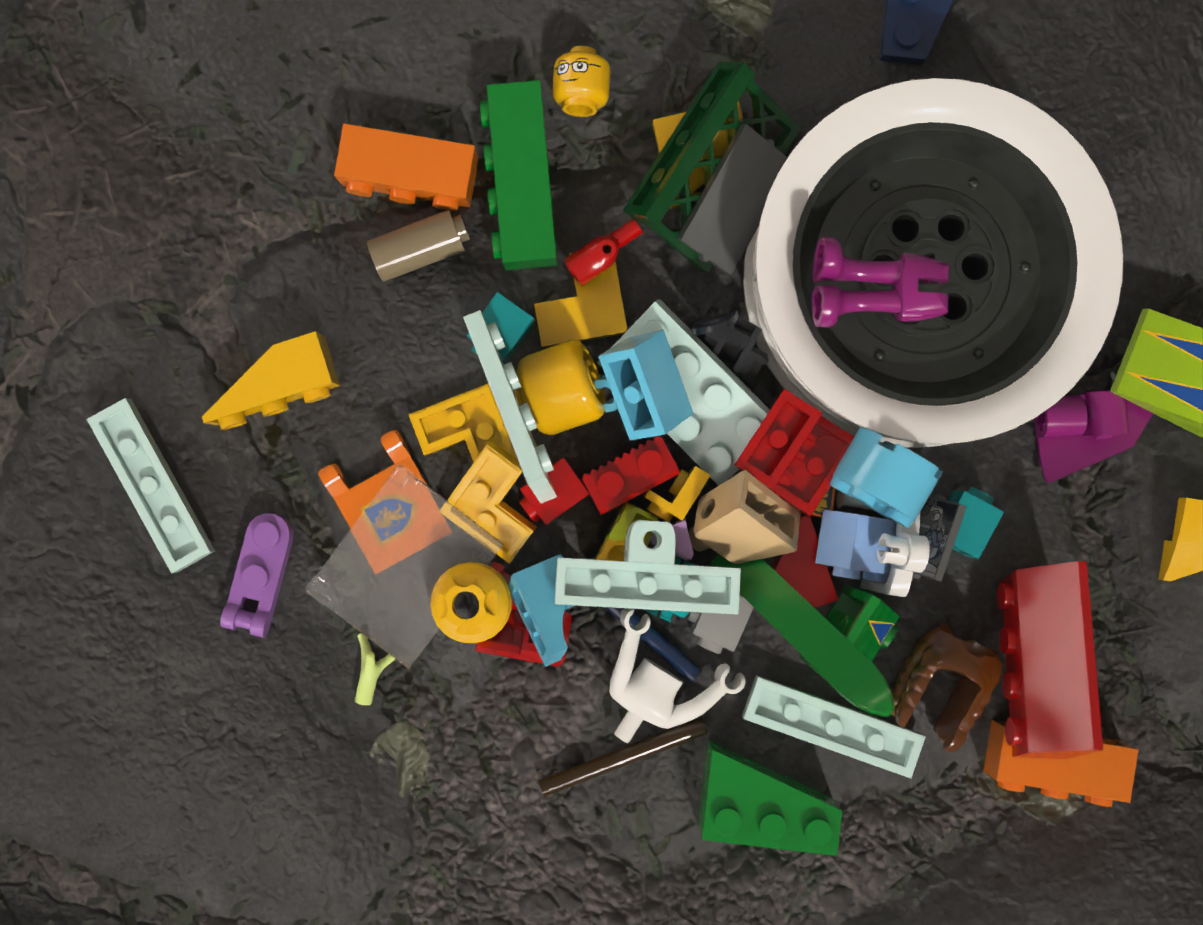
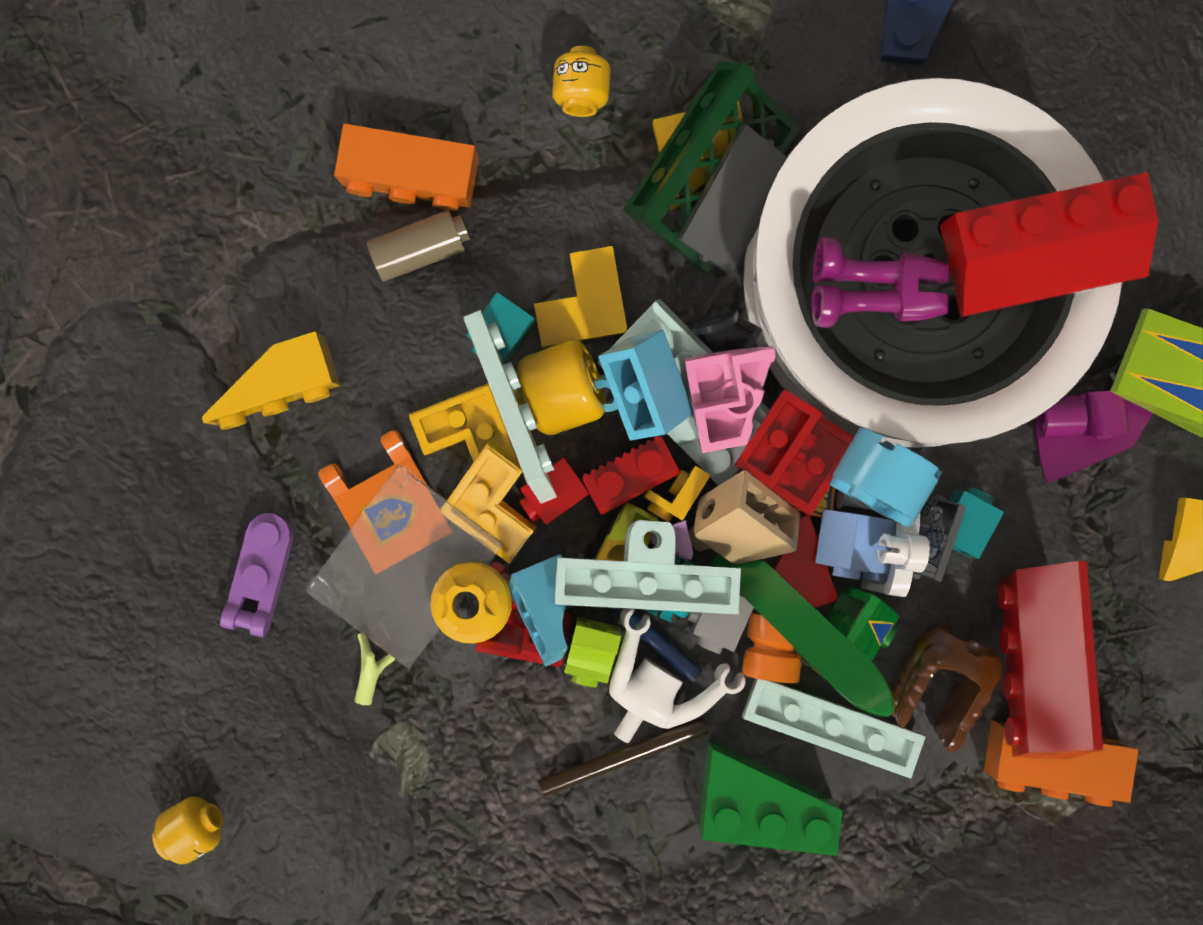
(150, 485): light aqua plate -> none
(187, 830): none -> yellow head
(521, 175): green brick -> none
(591, 260): red piece -> none
(592, 651): none -> lime arch
(725, 394): none -> bright pink slope
(772, 655): none -> orange wheel
(1051, 244): none -> red slope

